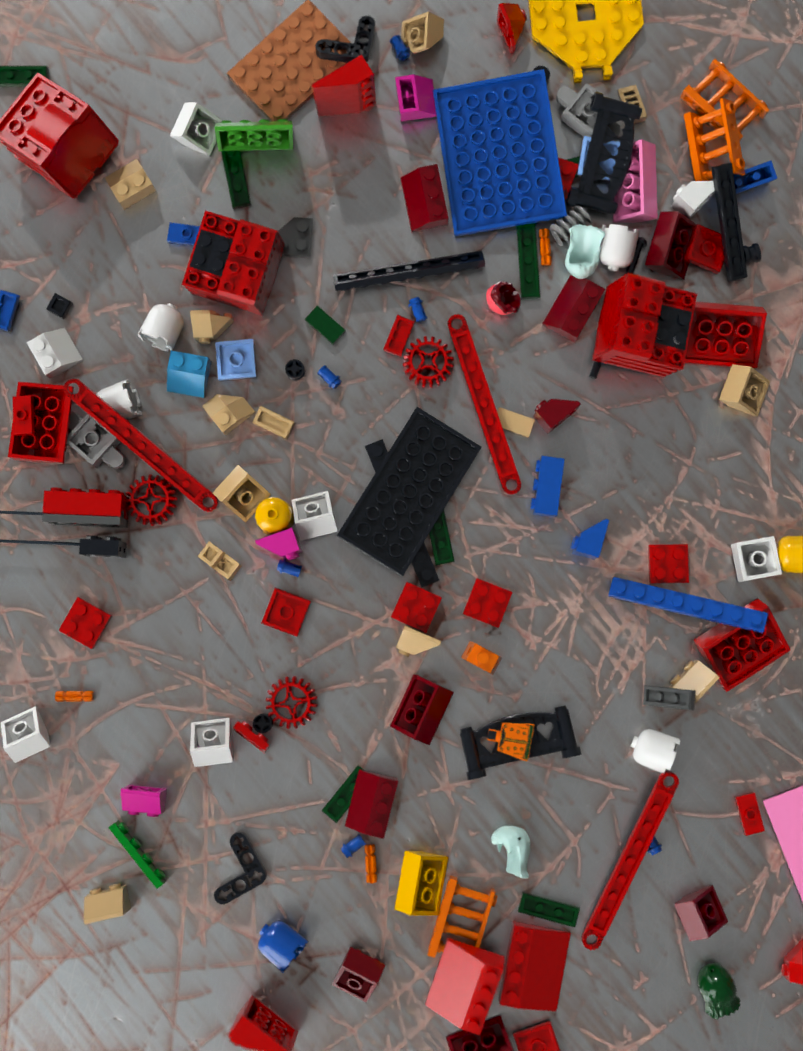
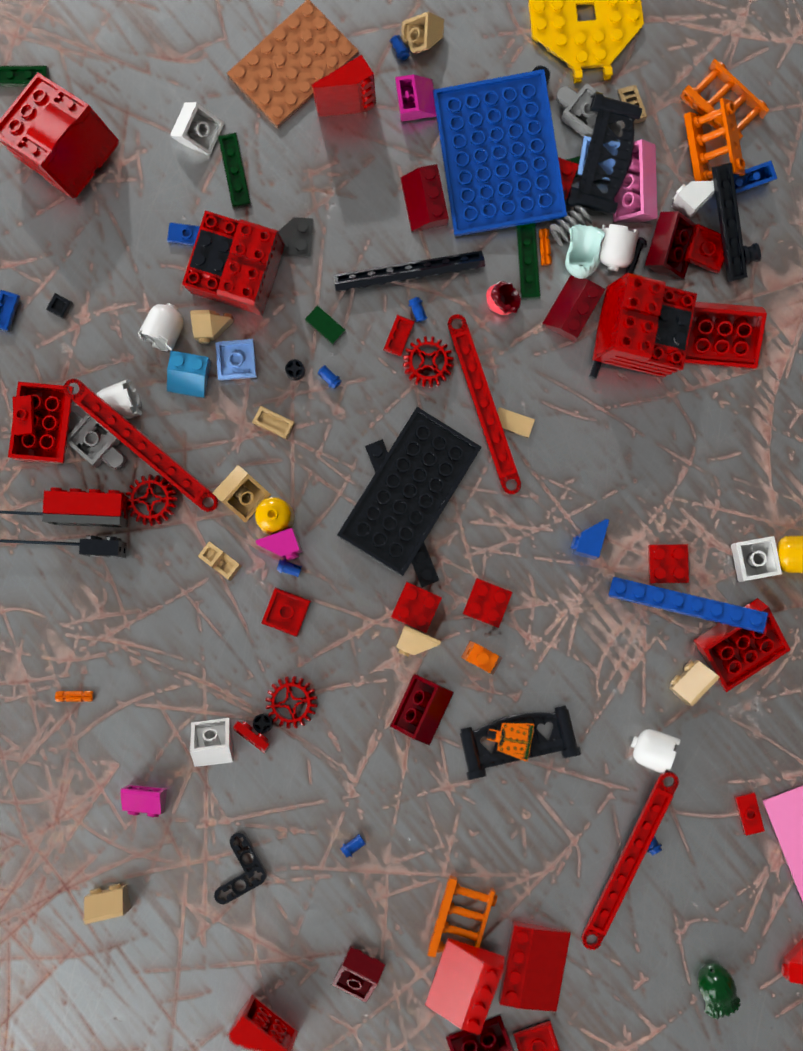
(24, 735): white slope -> none
(55, 352): white slope -> none
(85, 623): red plate -> none
(130, 184): tan slope -> none
(142, 859): green plate -> none
(228, 411): tan slope -> none
(254, 135): bright green slope -> none
(280, 944): blue cylinder -> none
(314, 515): white slope -> none
(342, 798): dark green tile -> none
(353, 50): black beam -> none
(370, 861): orange axle -> none
(371, 803): dark red slope -> none
(421, 883): yellow slope -> none
(441, 541): dark green tile -> none
(511, 23): red slope -> none
(517, 846): light aqua piece -> none
(547, 486): blue brick -> none
(548, 909): dark green tile -> none
(554, 412): dark red slope -> none
(669, 697): dark grey tile -> none
(701, 913): dark red slope -> none
(744, 389): tan slope -> none

